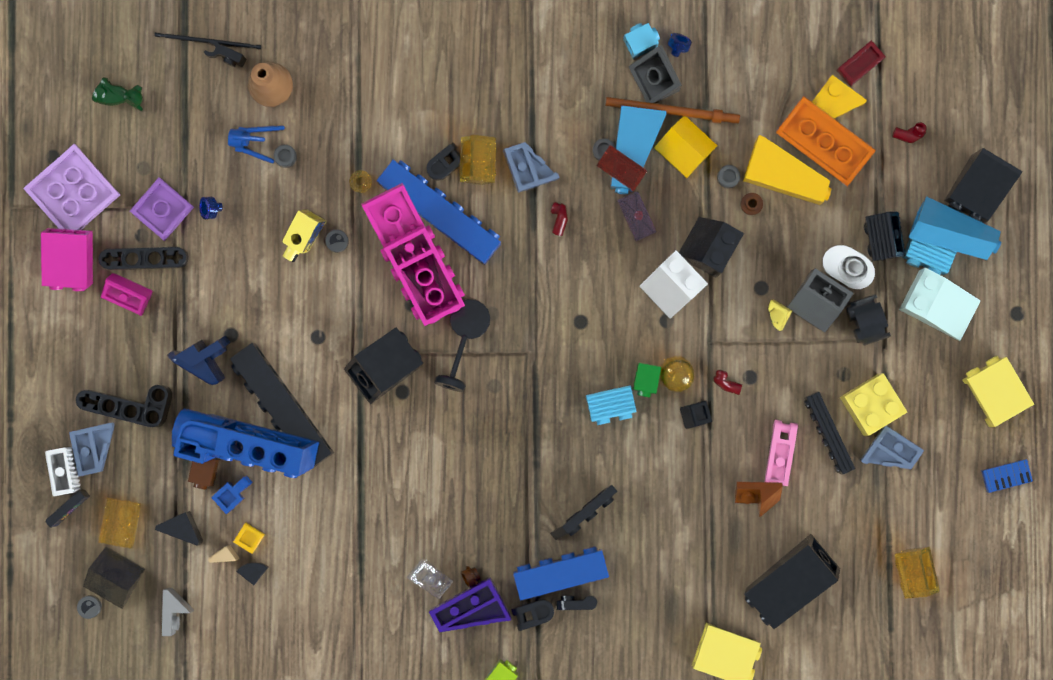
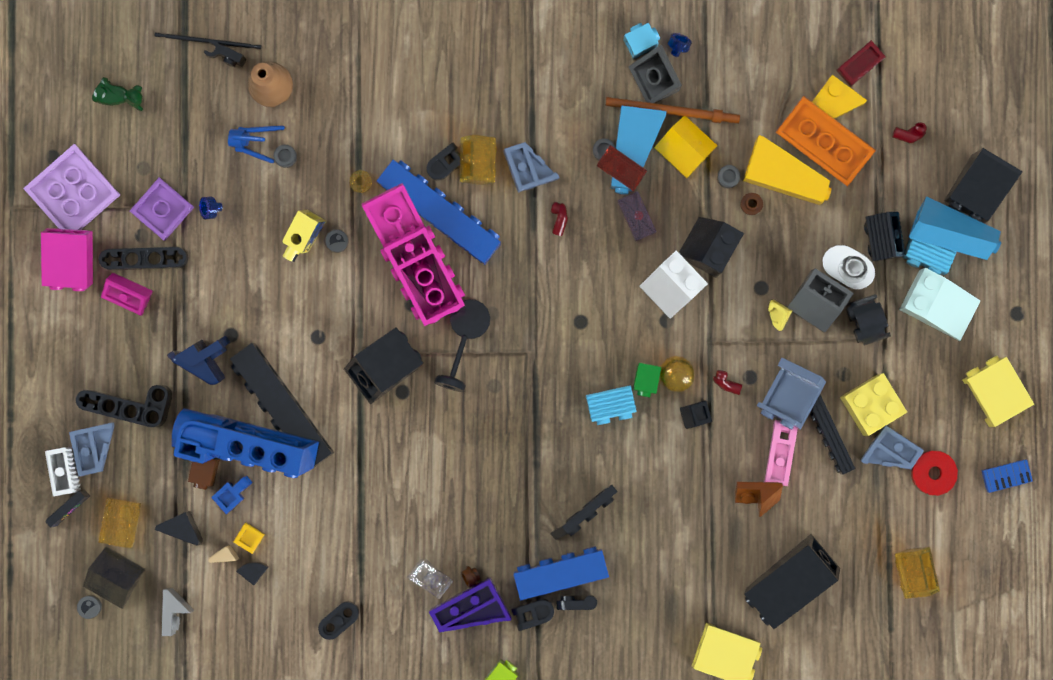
(339, 620): none -> black plate
(792, 395): none -> sand blue panel
(947, 476): none -> red tile

